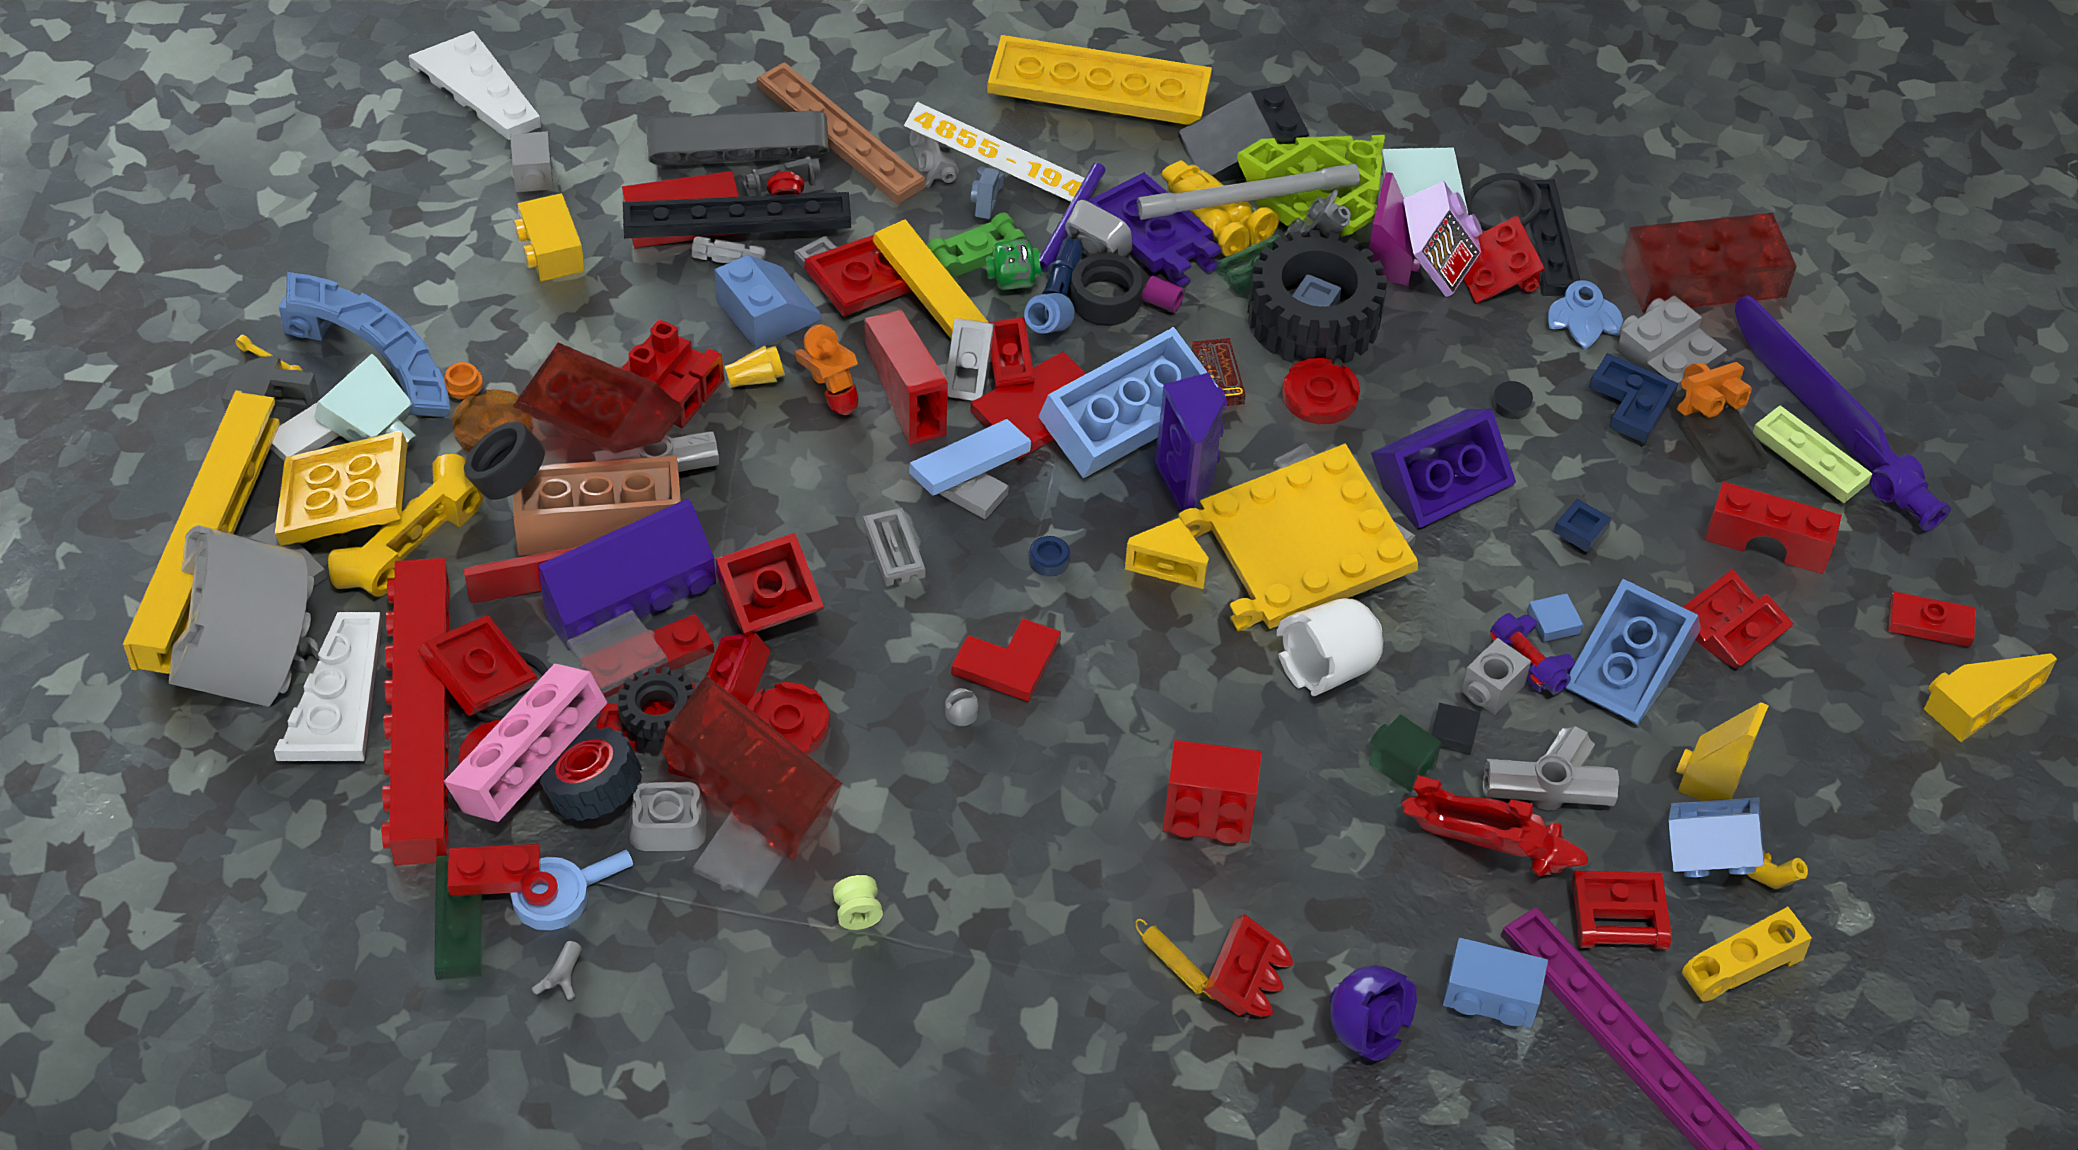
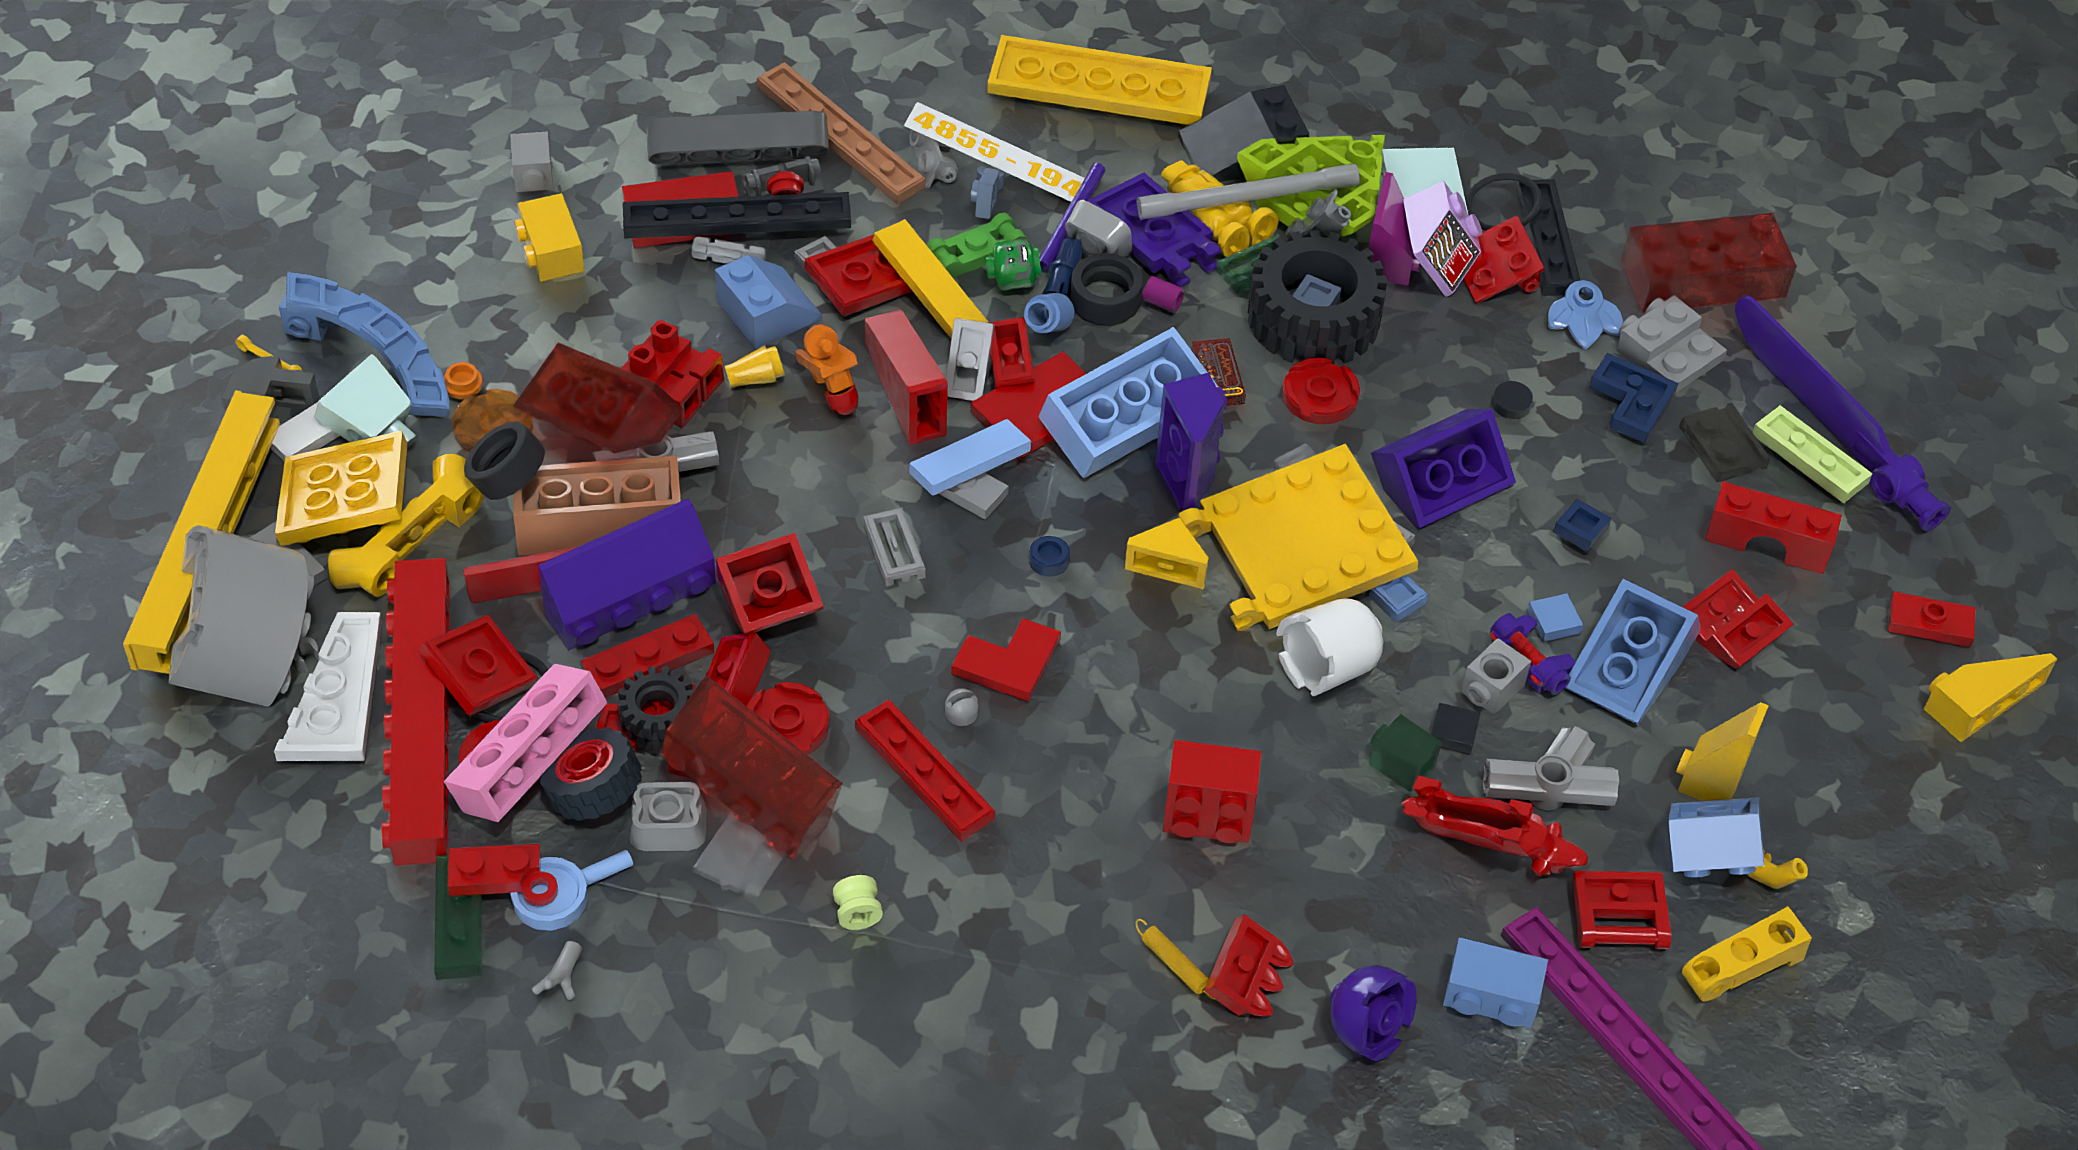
(478, 81): white wing -> none
(617, 650): clear piece -> none
(925, 770): none -> red tile
(1399, 597): none -> medium blue tile
(1711, 389): orange hips -> none

